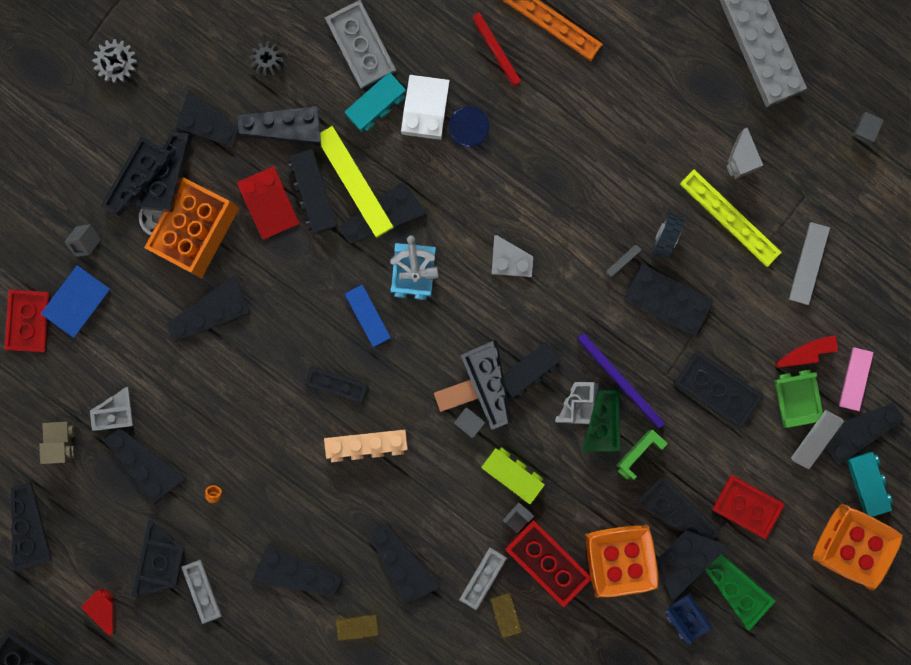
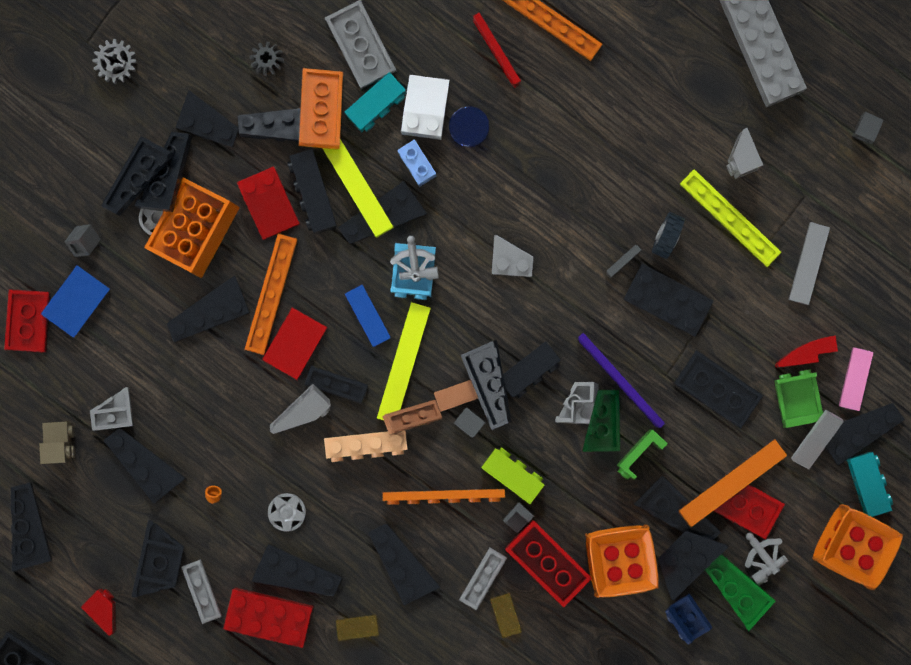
(268, 617): none -> red brick
(271, 294): none -> orange tile
(286, 512): none -> light grey wheel
(294, 343): none -> red tile
(303, 410): none -> light grey slope
(320, 108): none -> orange tile
(404, 359): none -> neon yellow tile
(412, 417): none -> nougat tile
(416, 163): none -> light blue brick
(453, 496): none -> orange plate
(732, 483): none -> orange tile
(771, 565): none -> light grey piece

